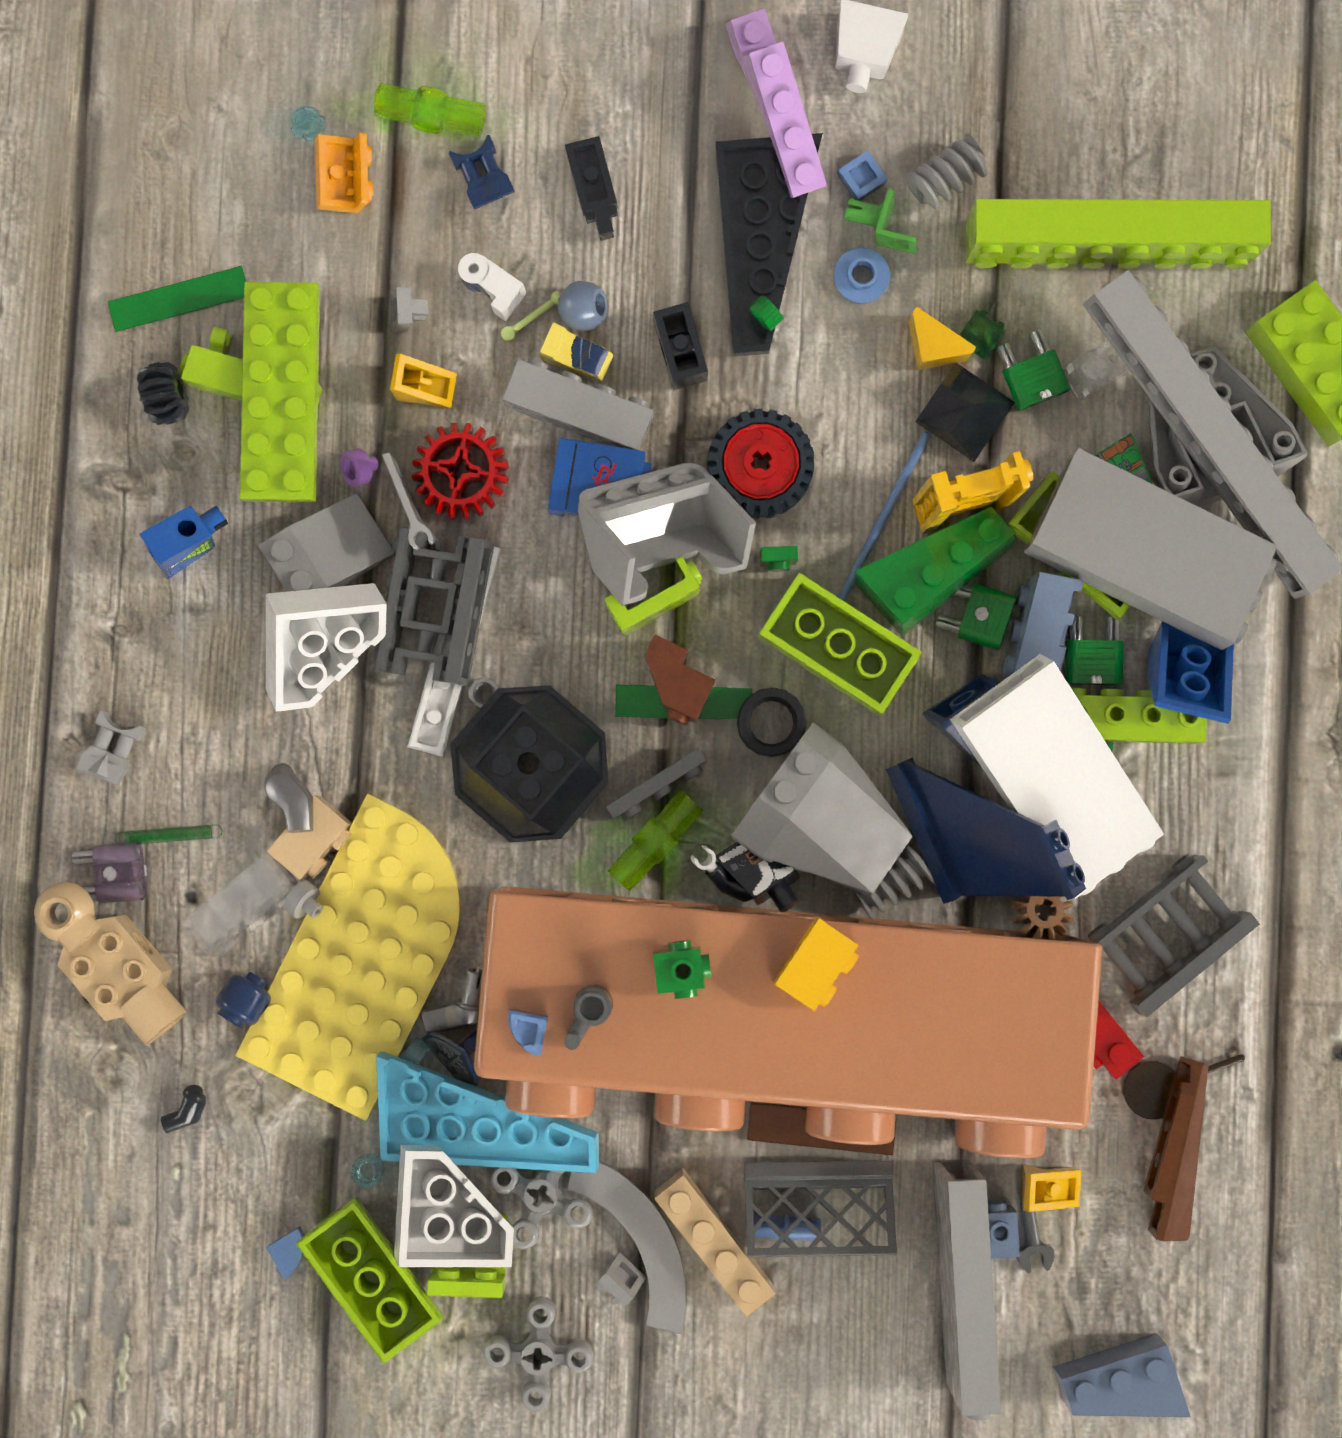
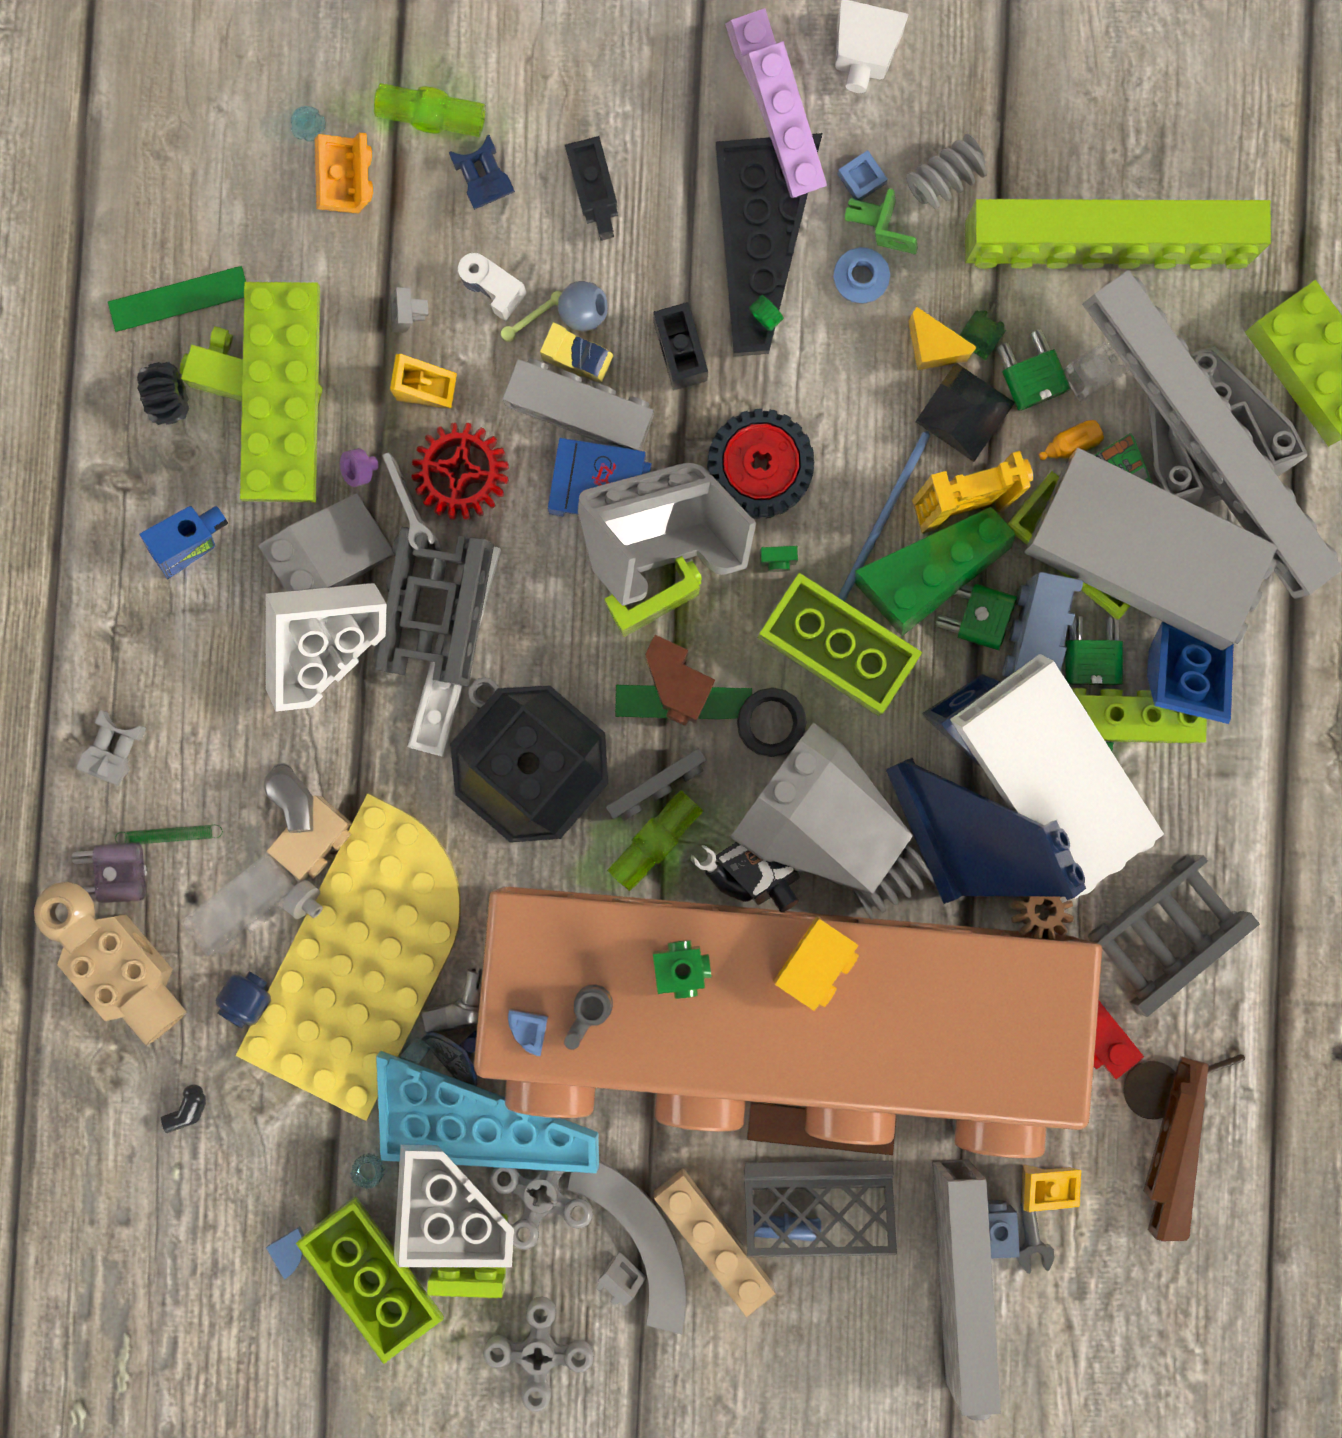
(1082, 436): none -> light orange piece
(1124, 1381): sand blue wedge -> none

